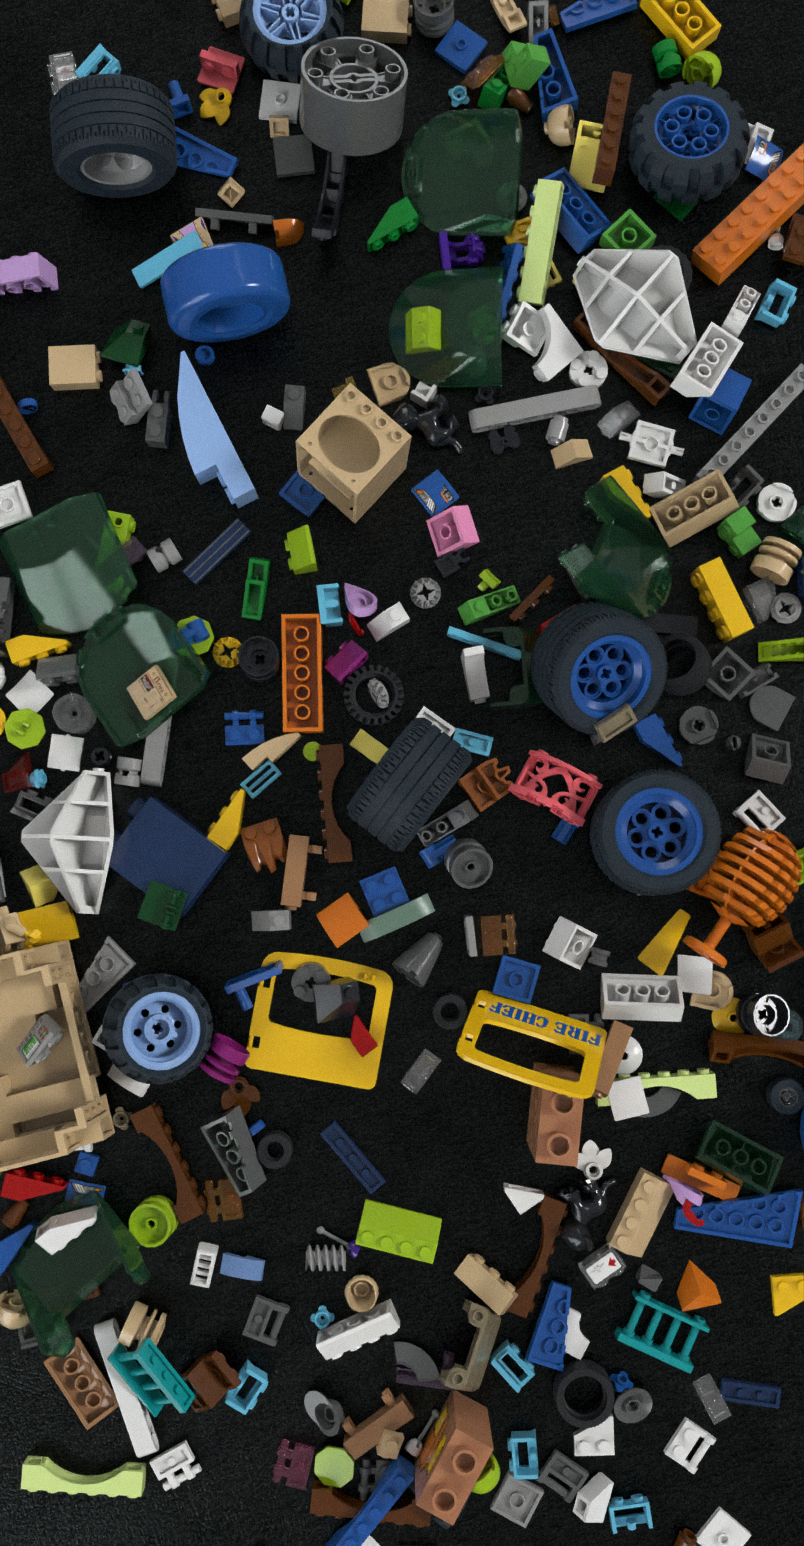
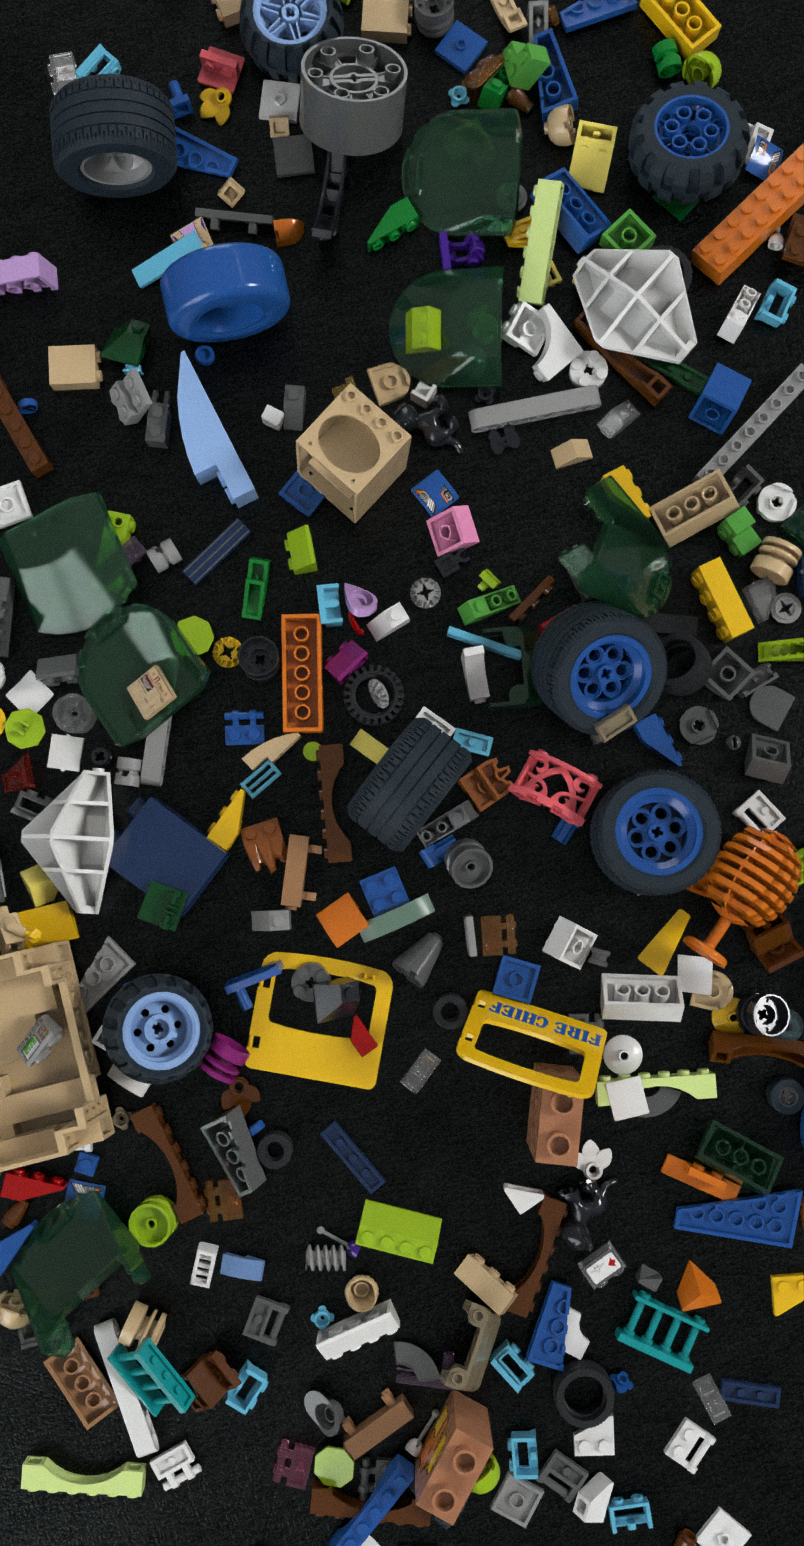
(28, 648): yellow slope -> none
(38, 778): medium azure plate -> none
(62, 1228): white slope -> none
(196, 631): blue piece -> none
(390, 1444): tan bracket -> none
(513, 257): blue wing -> none
(557, 430): light grey brick -> none
(612, 128): reddish brown arch -> none
(612, 1055): medium nougat brick -> none
(632, 1405): dark grey dish -> none
(639, 1213): tan slope -> none
(651, 444): white plate -> none
(662, 484): white slope -> none
(688, 1197): lavender piece -> none
(707, 363): white slope -> none

